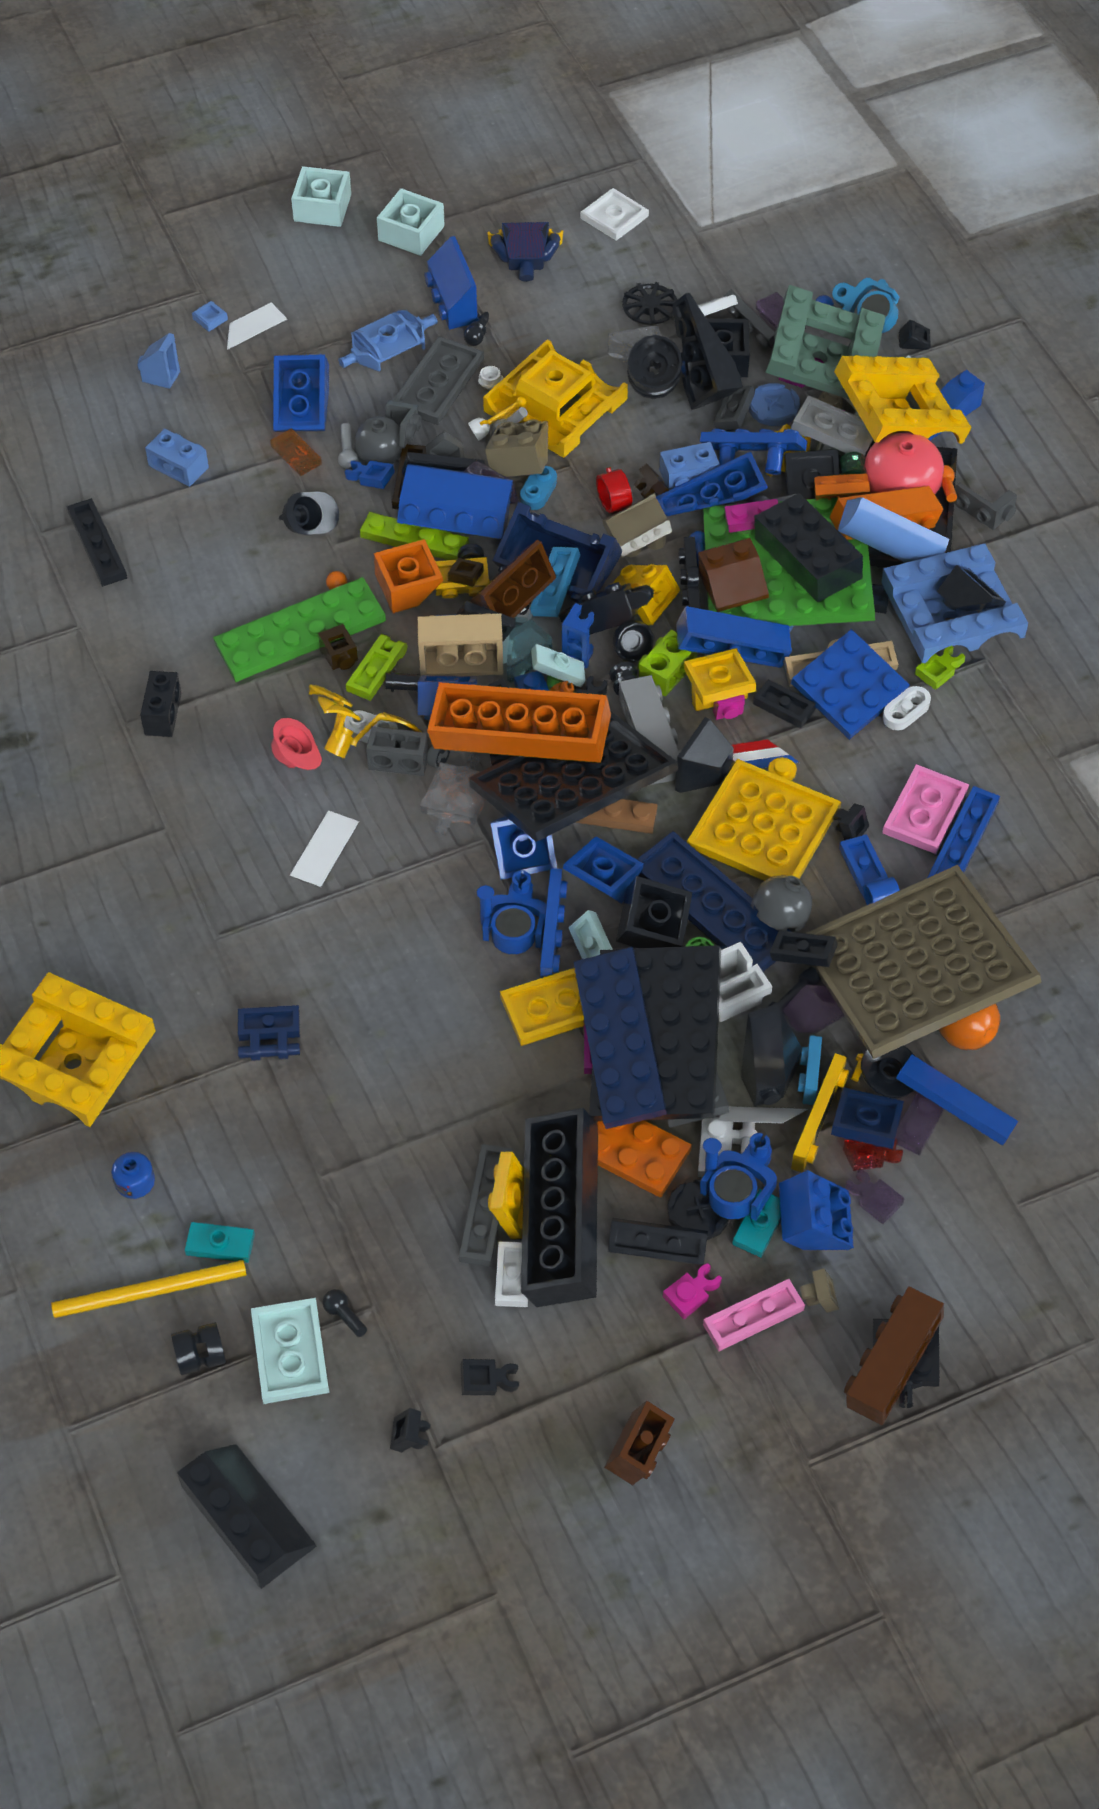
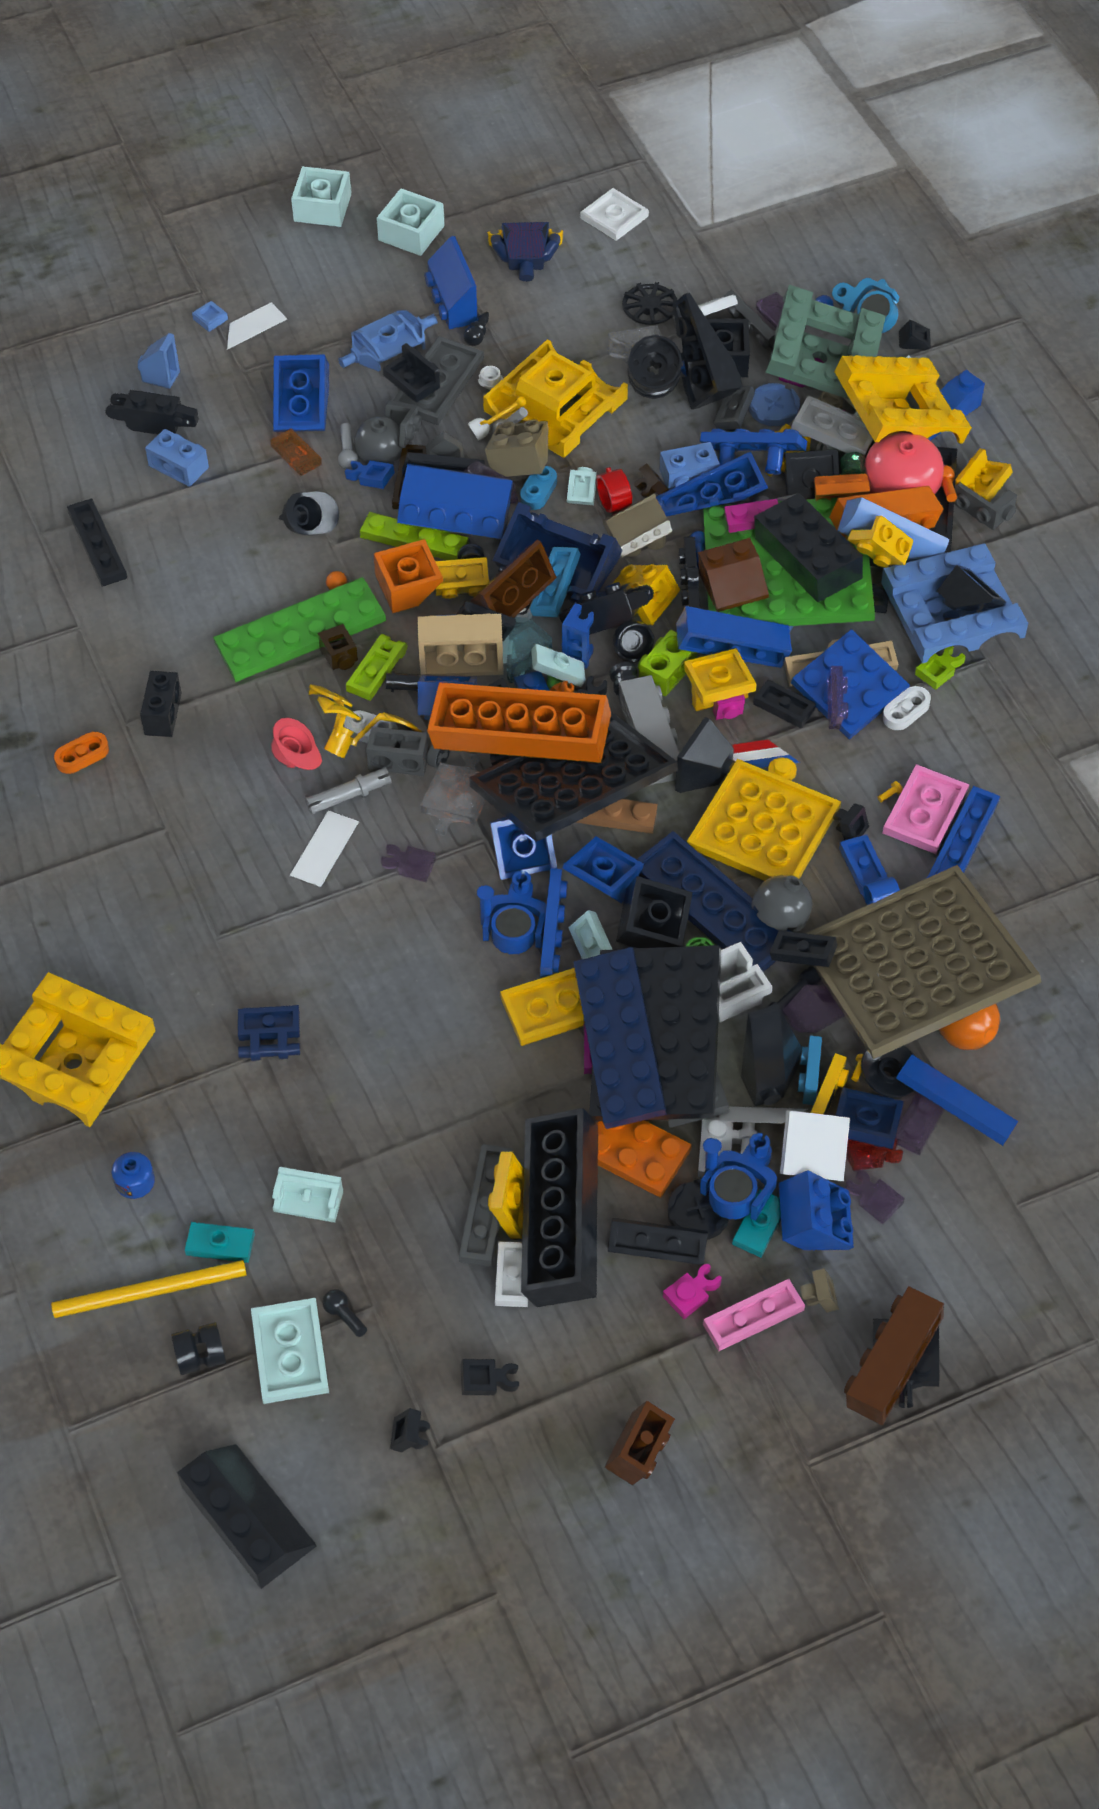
(81, 753): none -> orange plate
(151, 412): none -> black hinge
(307, 1194): none -> light aqua hinge
(359, 786): none -> light grey pin
(412, 864): none -> clear purple plate
(413, 374): none -> black bracket
(465, 572): dark brown tile -> none
(582, 486): none -> light aqua bracket
(815, 1144): none -> white tile
(836, 688): none -> clear purple plate
(883, 543): none -> yellow bracket
(895, 788): none -> yellow piece
(983, 475): none -> yellow bracket

